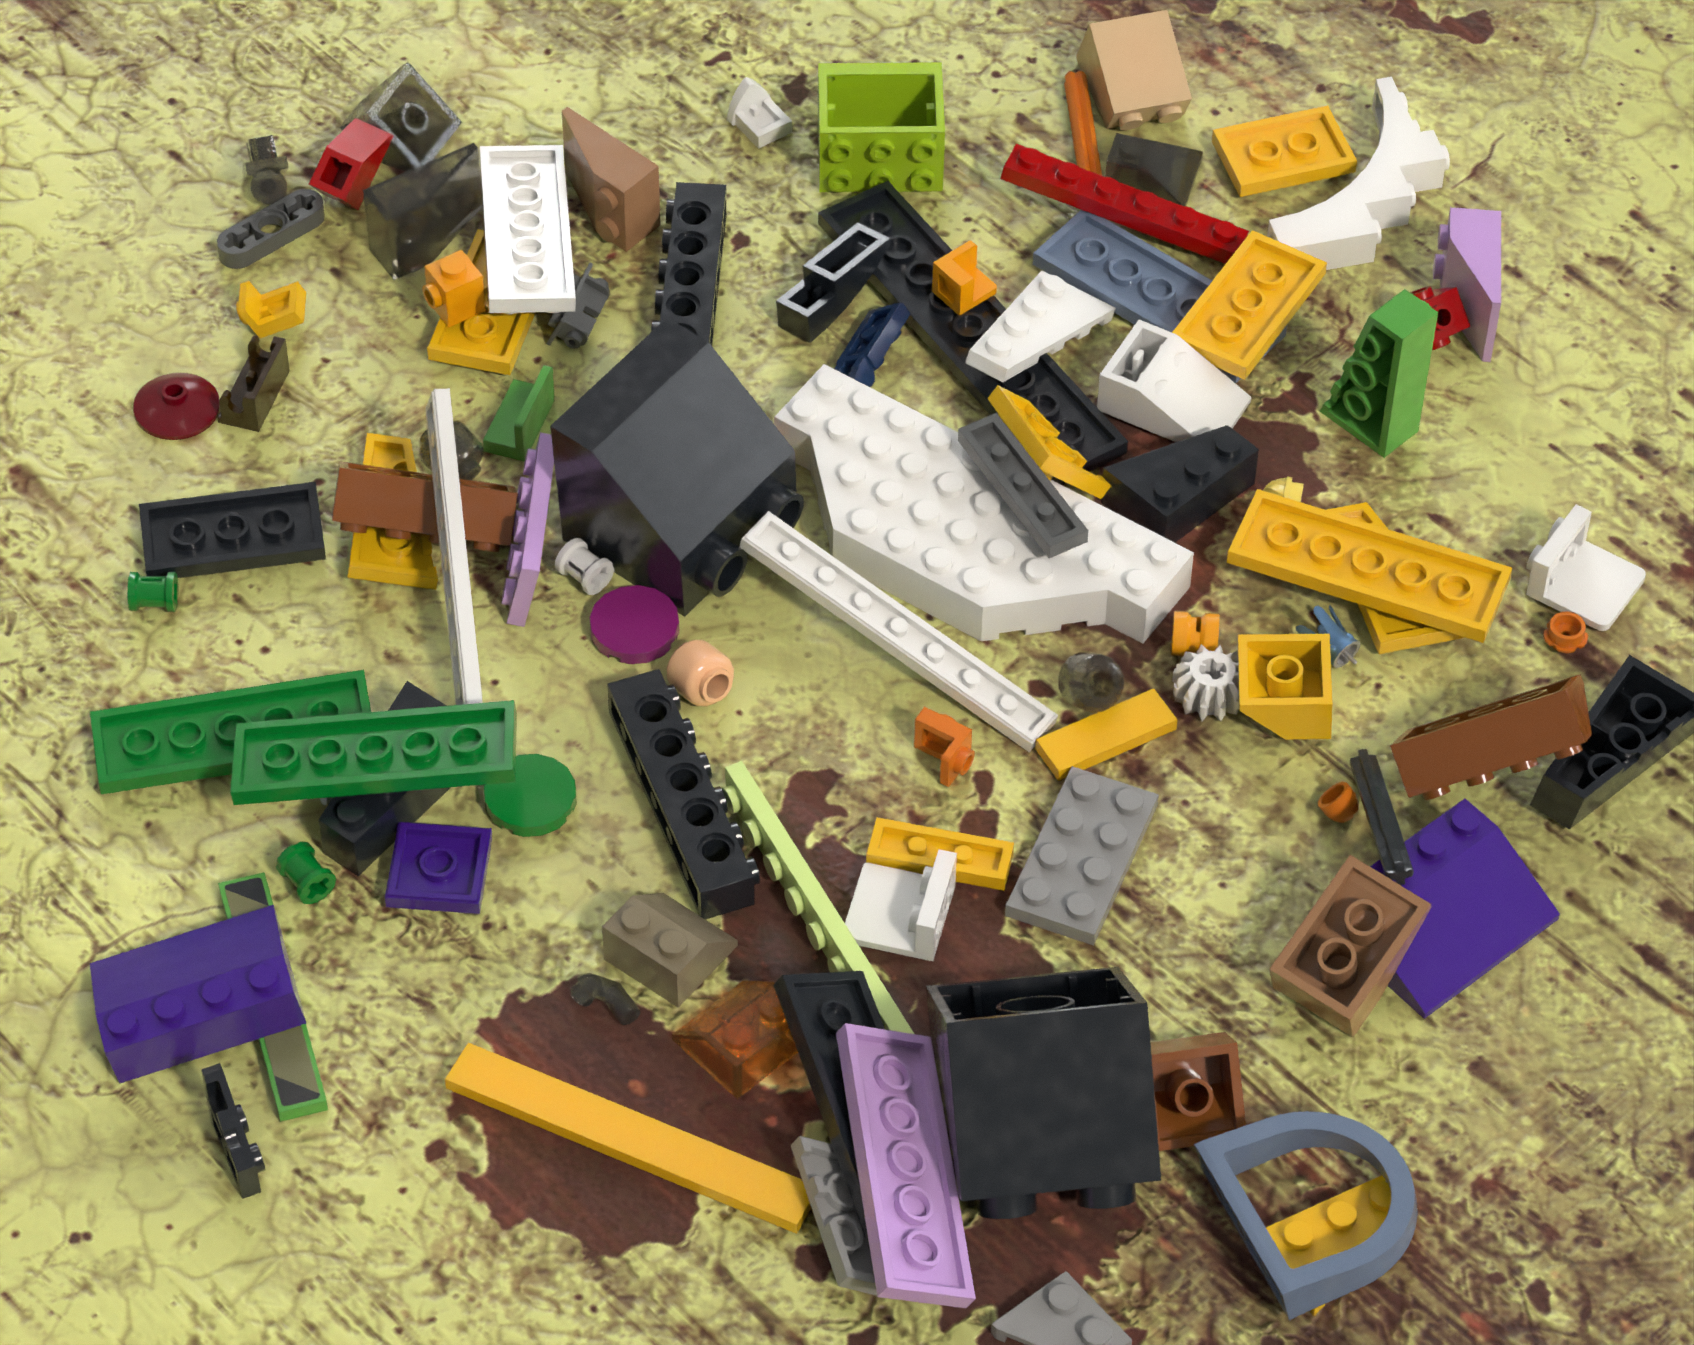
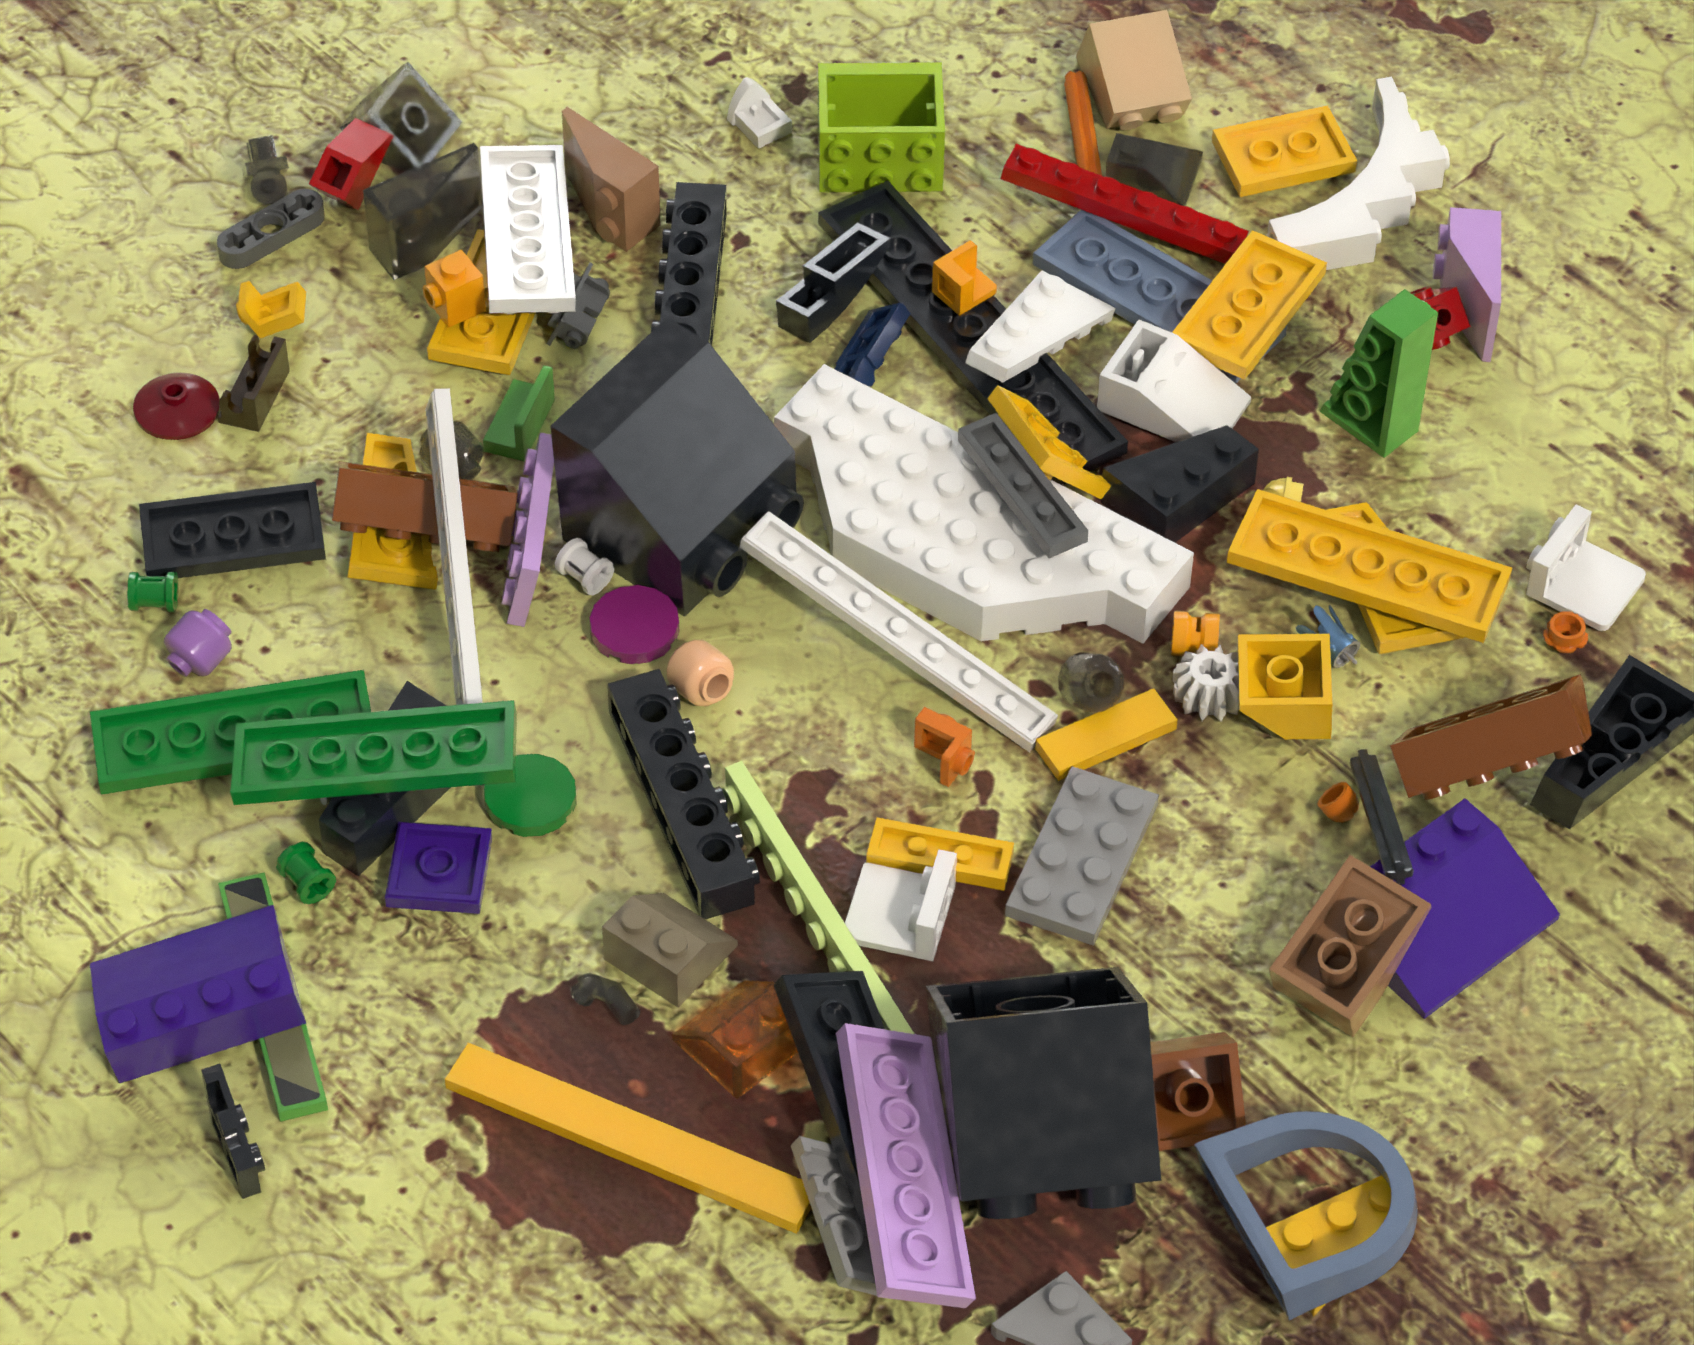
(197, 643): none -> medium lavender head

